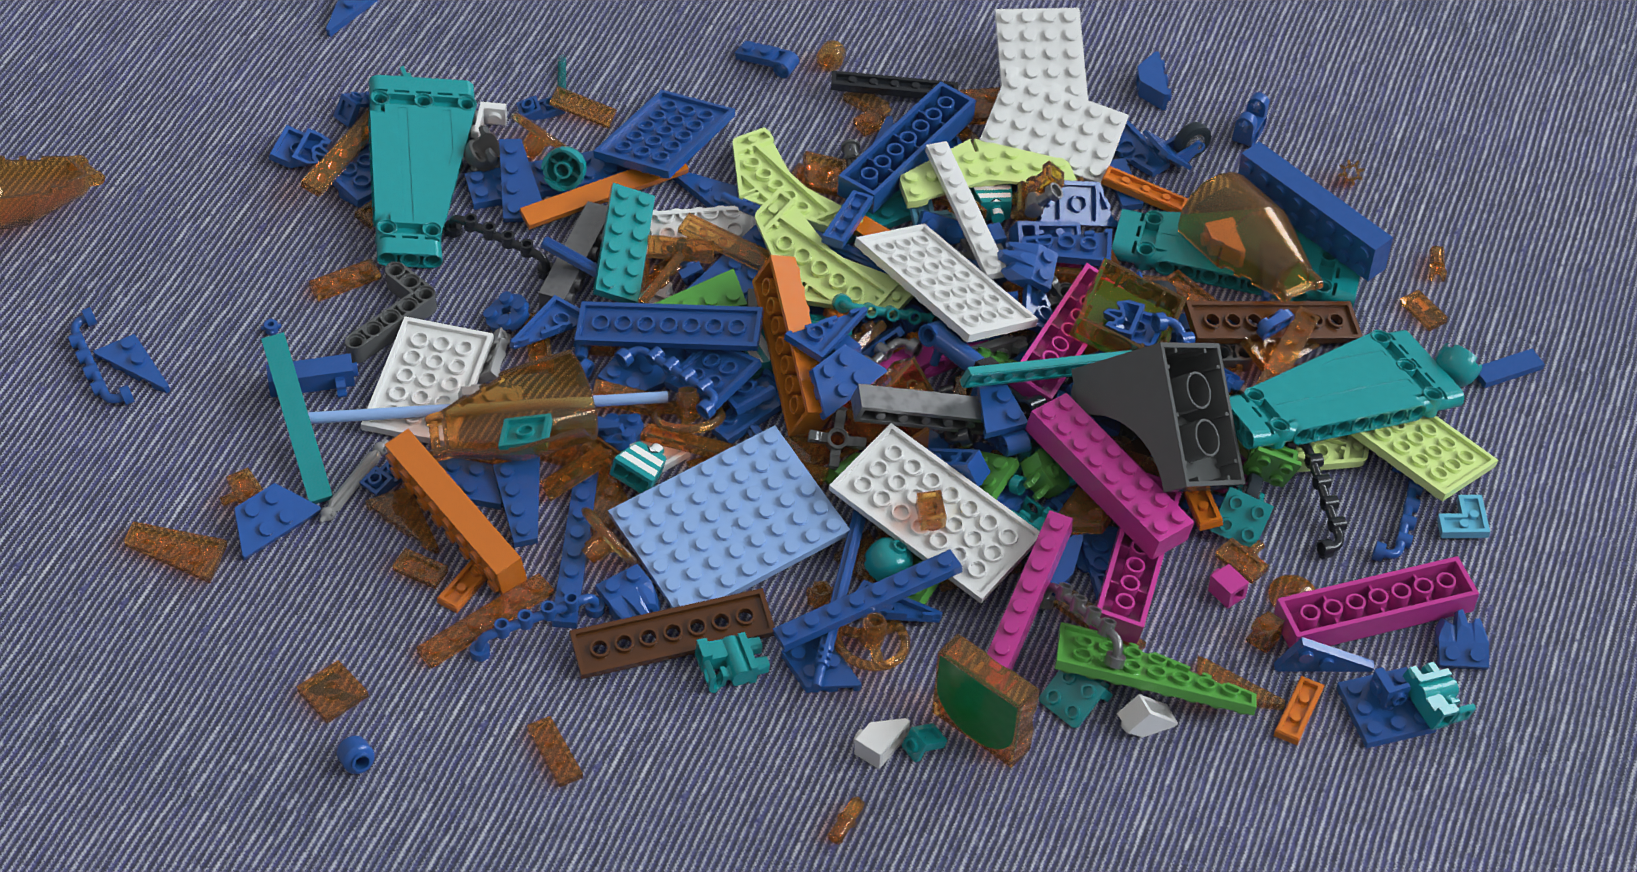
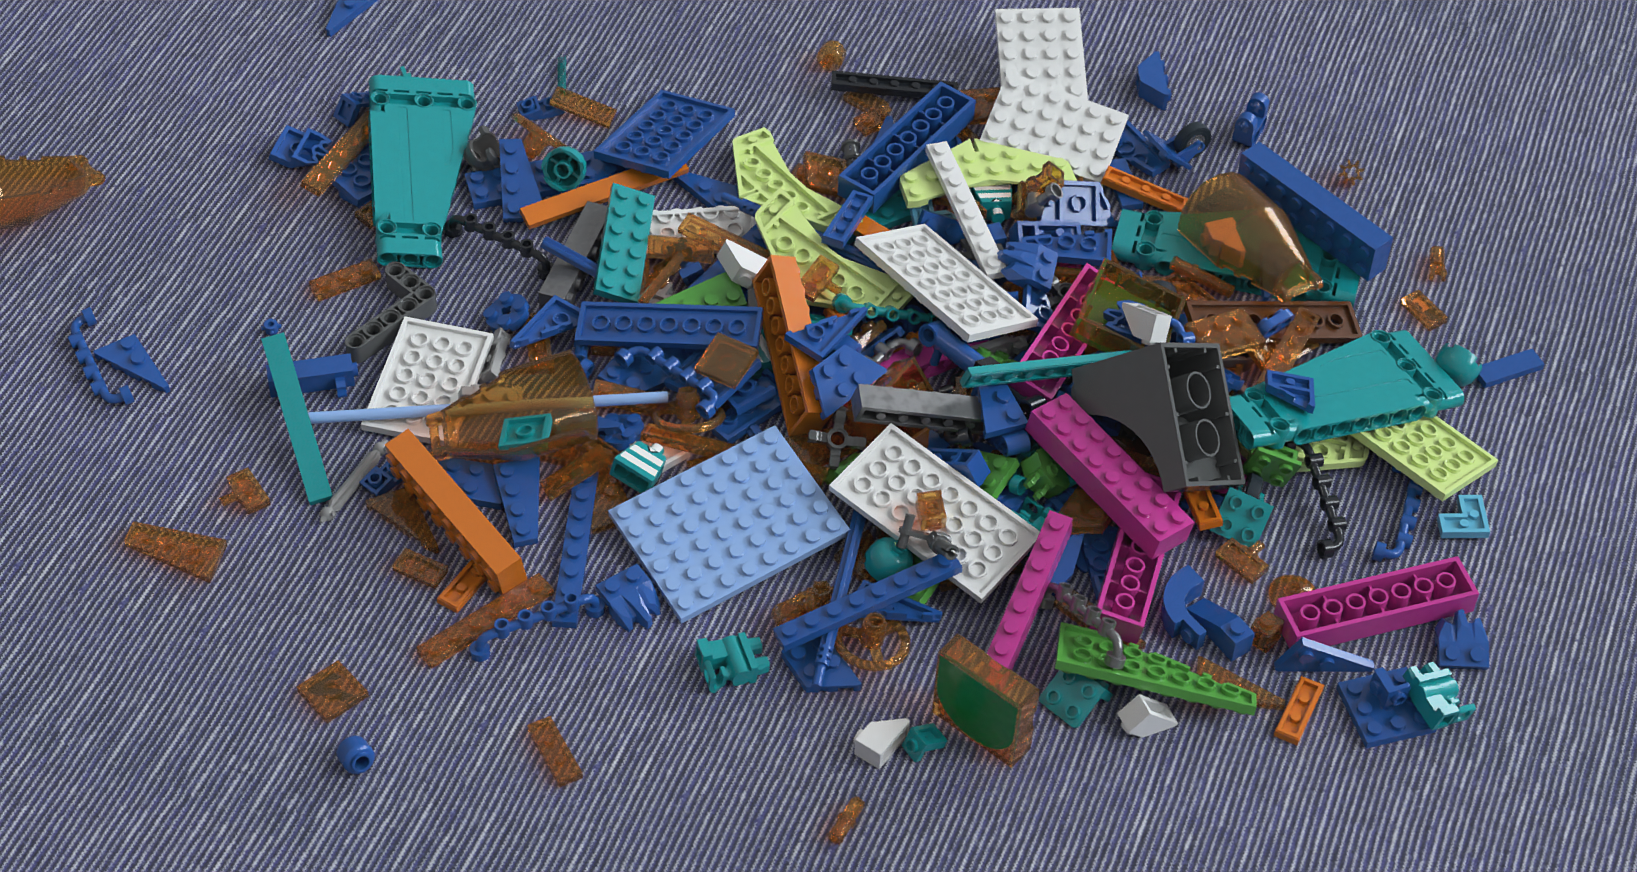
(270, 517): blue wing -> none
(488, 114): white bracket -> none
(604, 541): clear orange piece -> none
(658, 622): reddish brown plate -> none
(726, 360): none -> clear orange tile
(740, 263): none -> white slope
(781, 60): blue plate -> none
(793, 607): none -> clear orange piece
(819, 278): none -> clear orange plate
(937, 541): none -> dark grey pin
(1147, 323): none -> white slope
(1179, 591): none -> blue arch
(1194, 273): none -> clear orange pin
(1223, 628): none -> blue slope
(1228, 586): dark pink brick -> none
(1232, 331): none -> clear orange plate
(1291, 388): none -> blue wing

